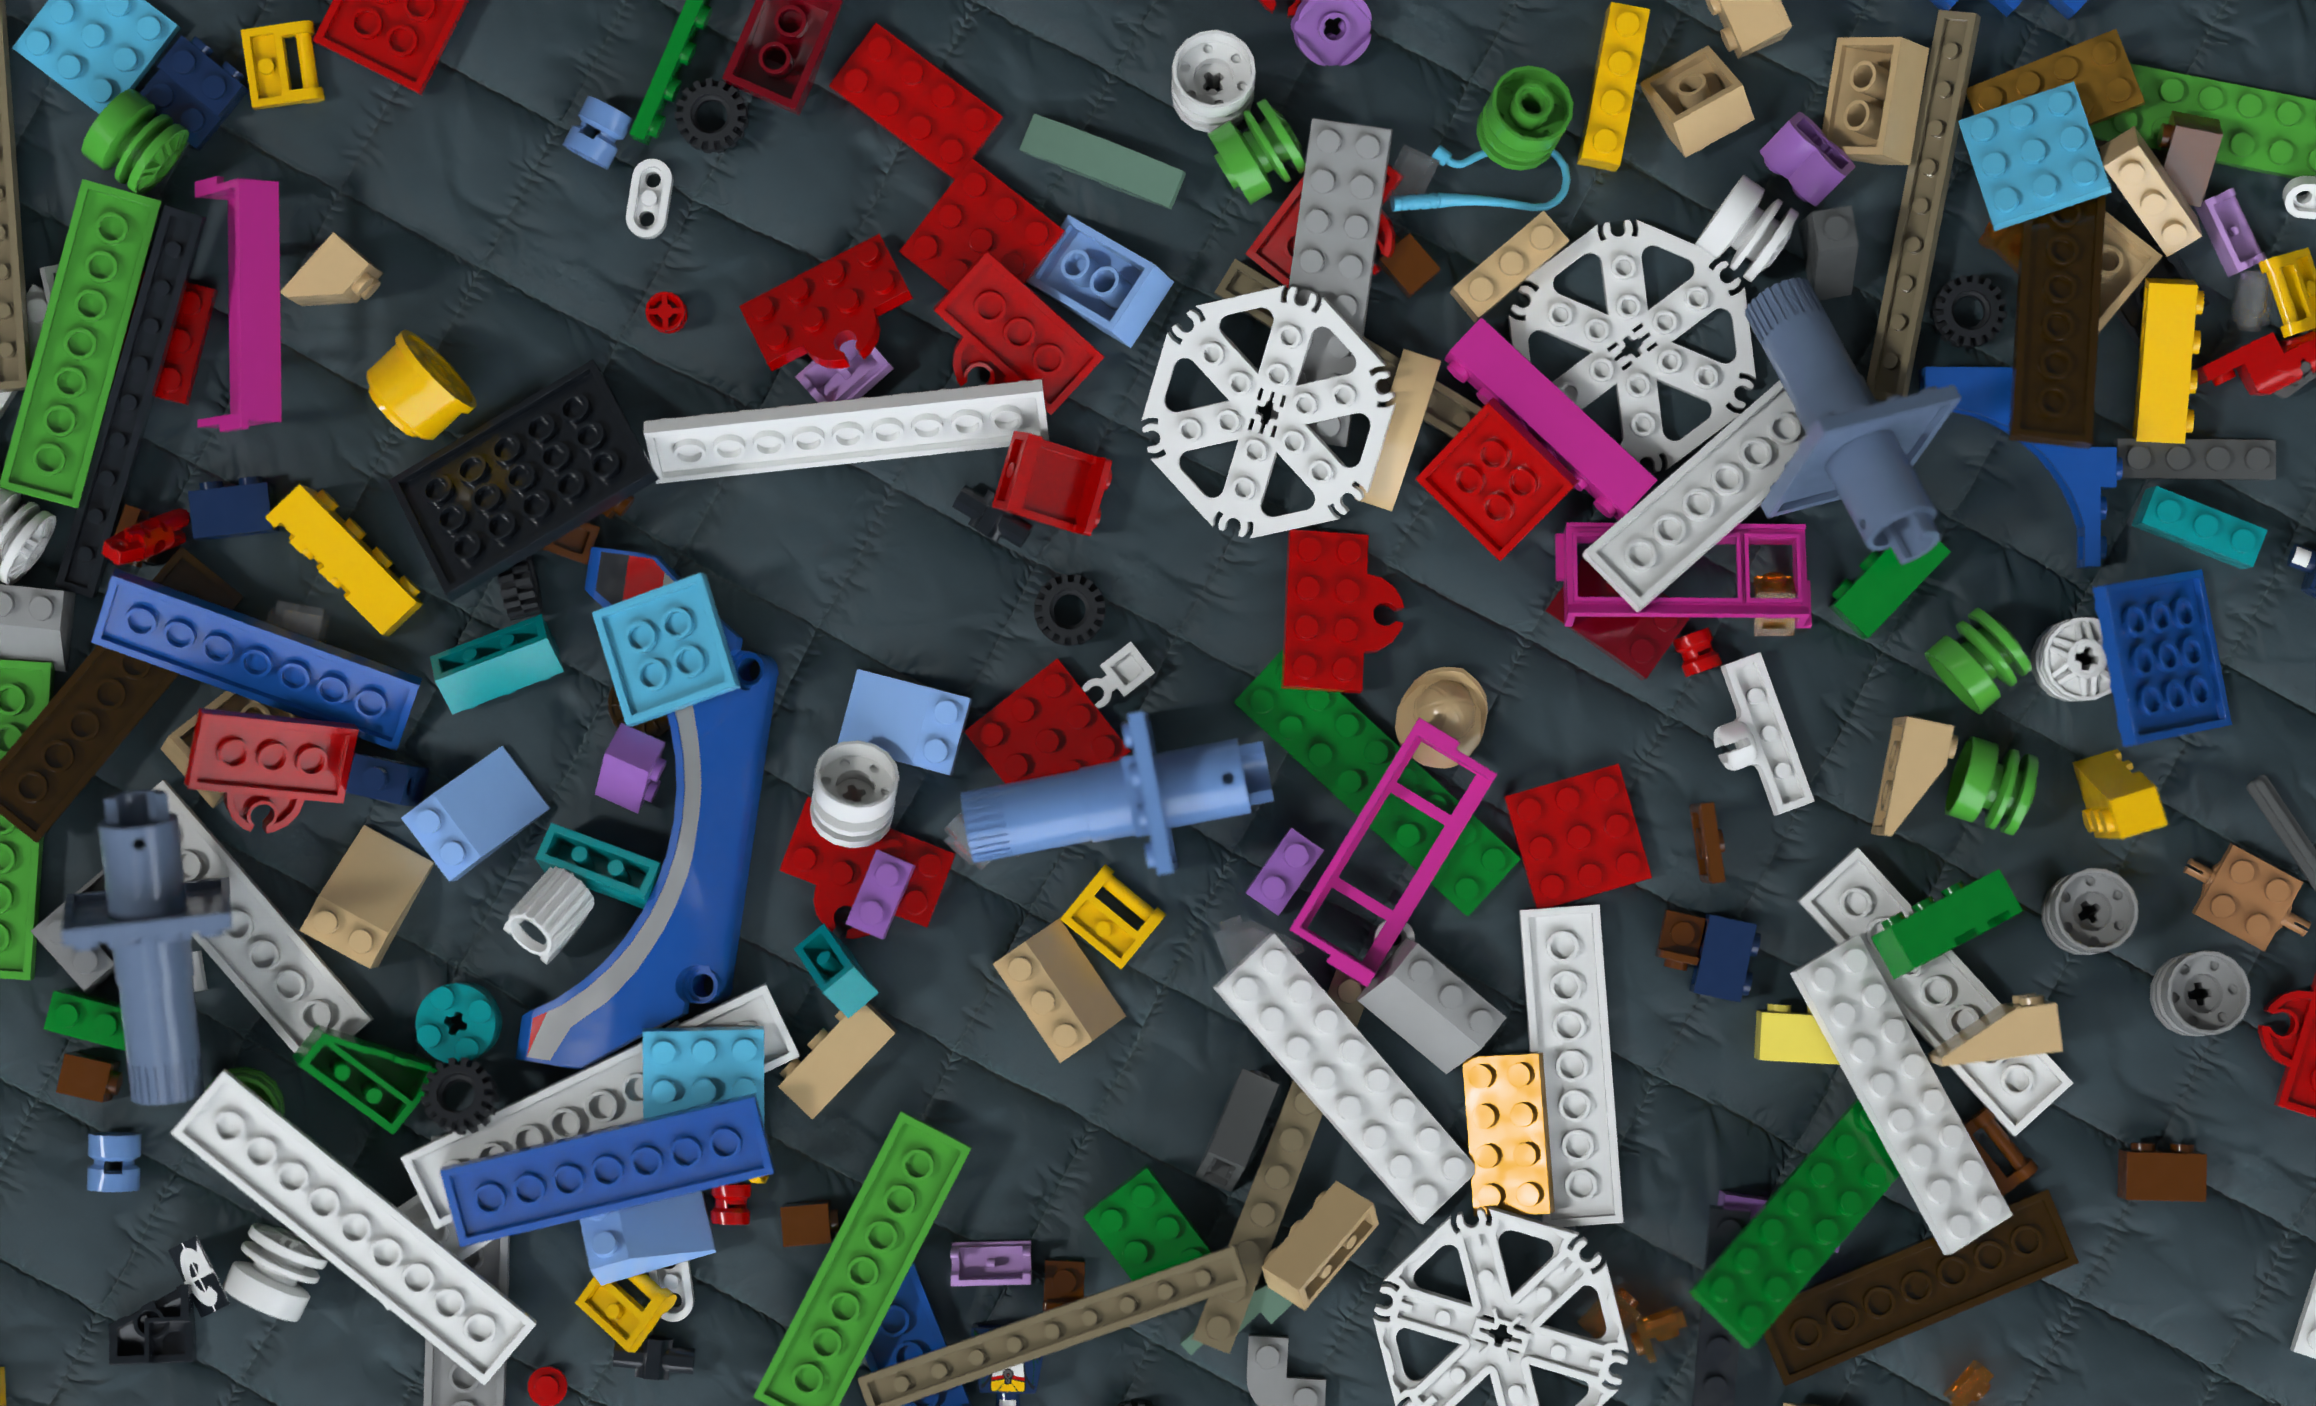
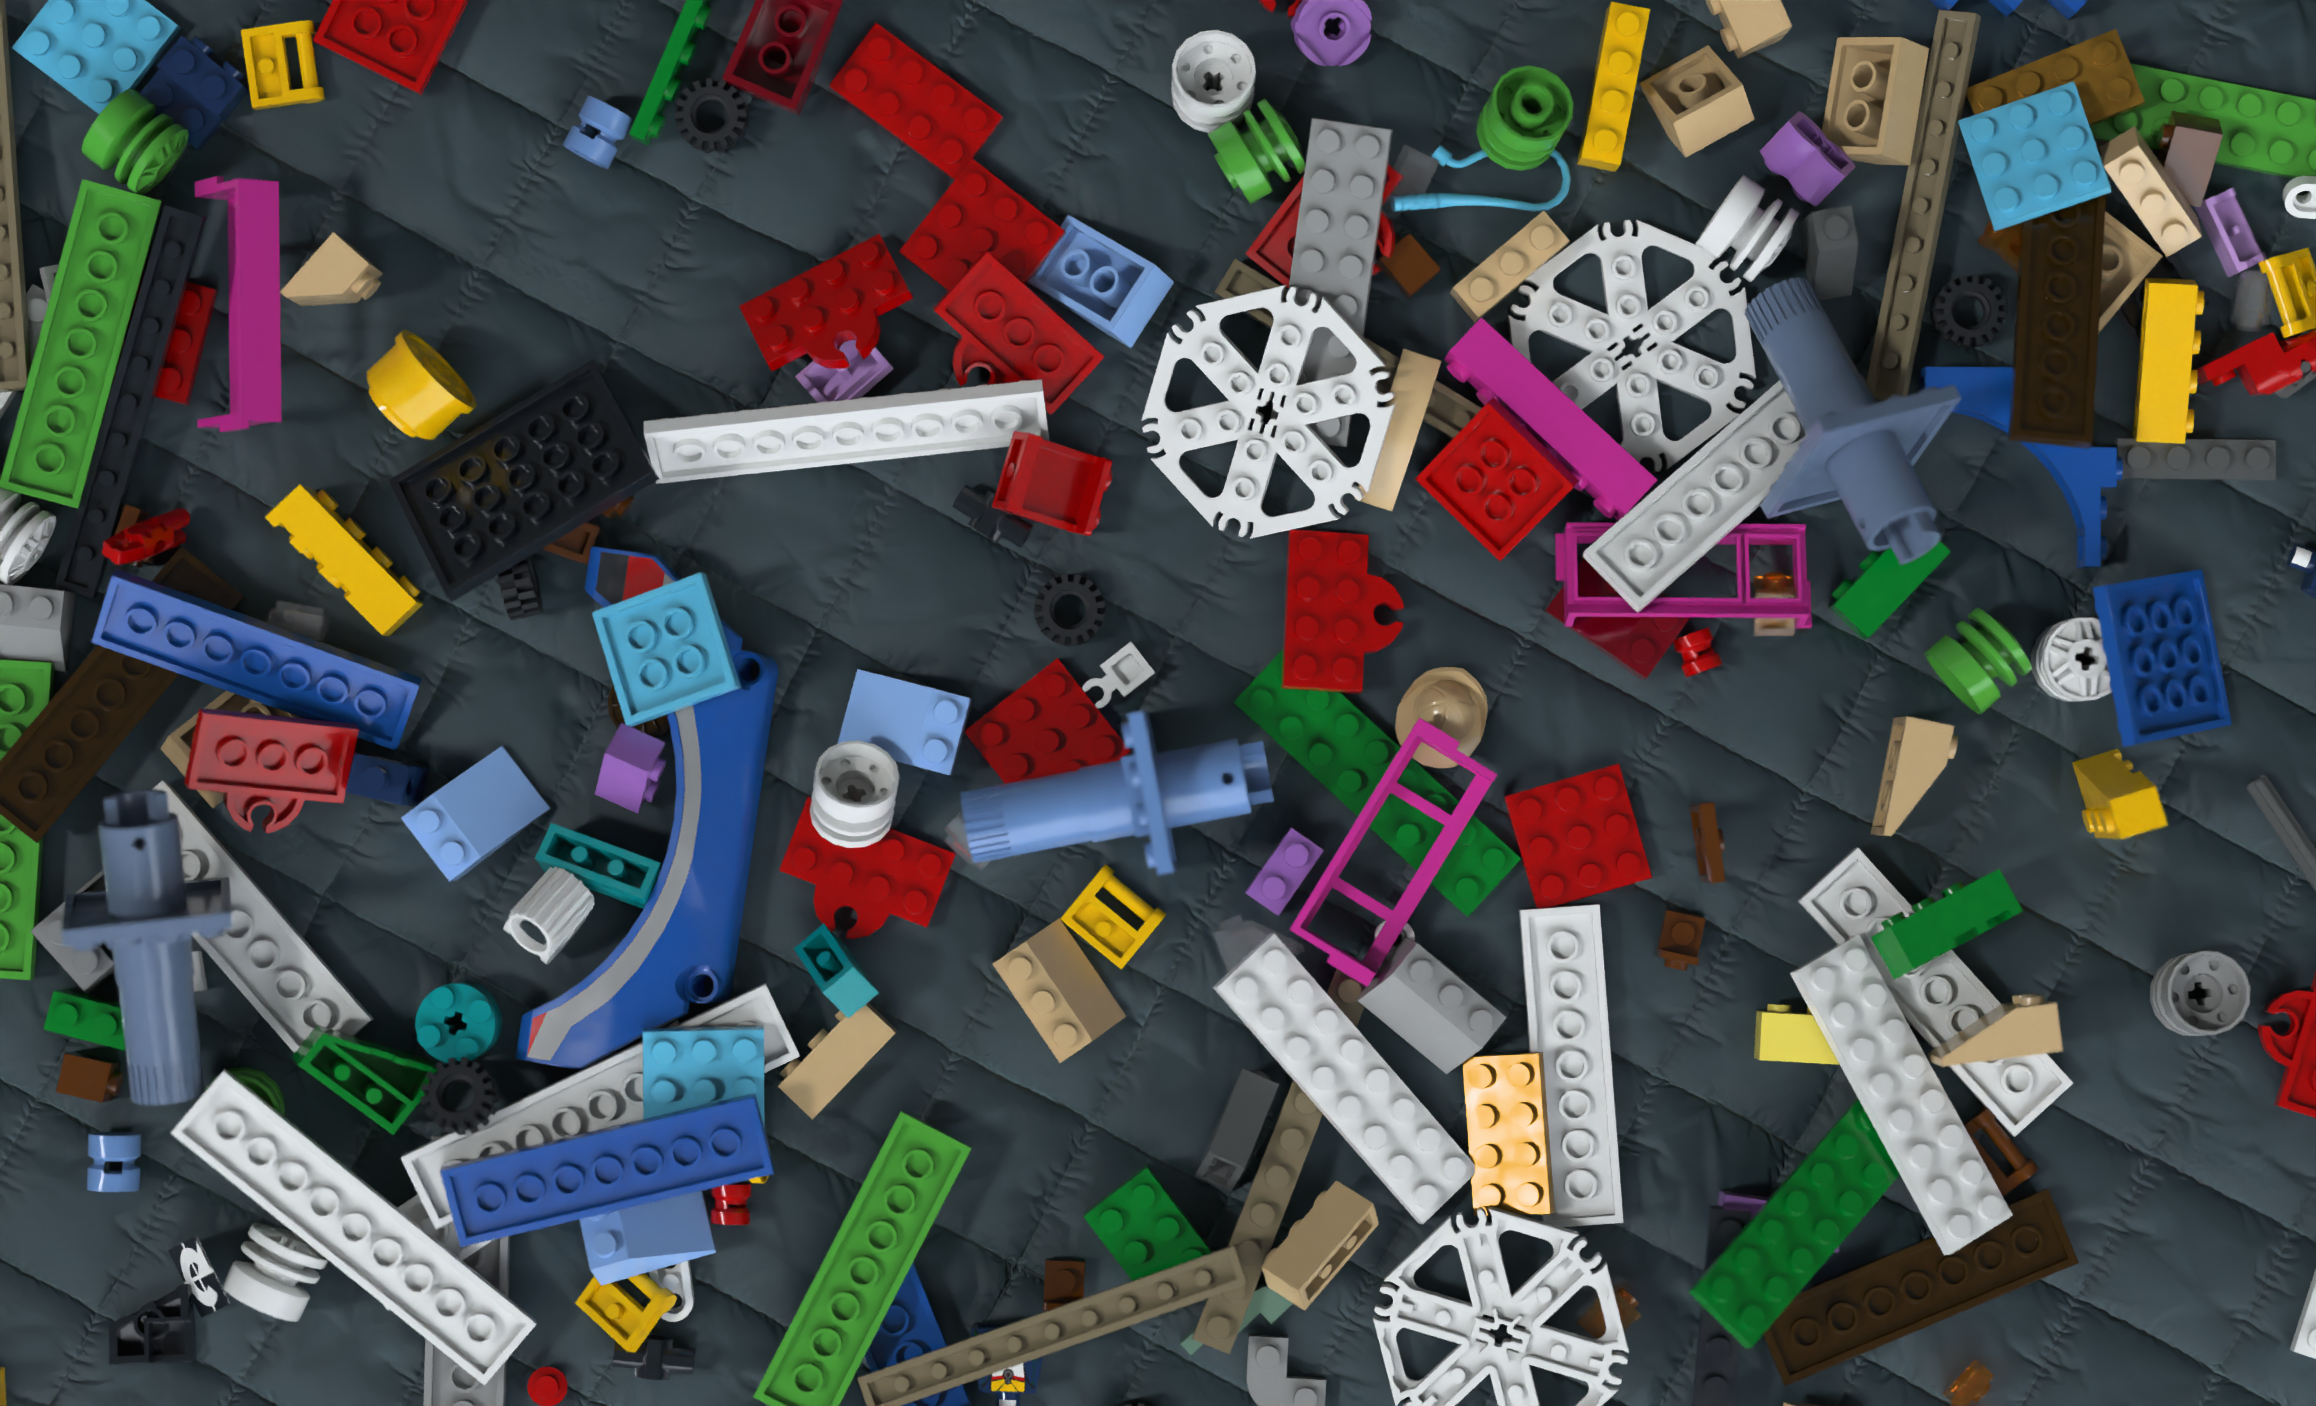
(232, 510): dark blue brick -> none
(367, 897): tan slope -> none
(496, 664): teal brick -> none
(649, 199): white plate -> none
(659, 306): red wheel -> none
(809, 1223): reddish brown brick -> none
(880, 894): medium lavender brick -> none
(991, 1263): lavender hinge -> none
(1102, 161): sand green slope -> none
(1662, 1325): clear orange bracket -> none
(1725, 958): dark blue brick -> none
(1761, 735): white plate -> none
(2000, 788): bright green wheel -> none
(2109, 923): light grey wheel -> none
(2162, 1174): reddish brown brick -> none
(2199, 527): teal brick -> none
(2247, 897): medium nougat plate -> none

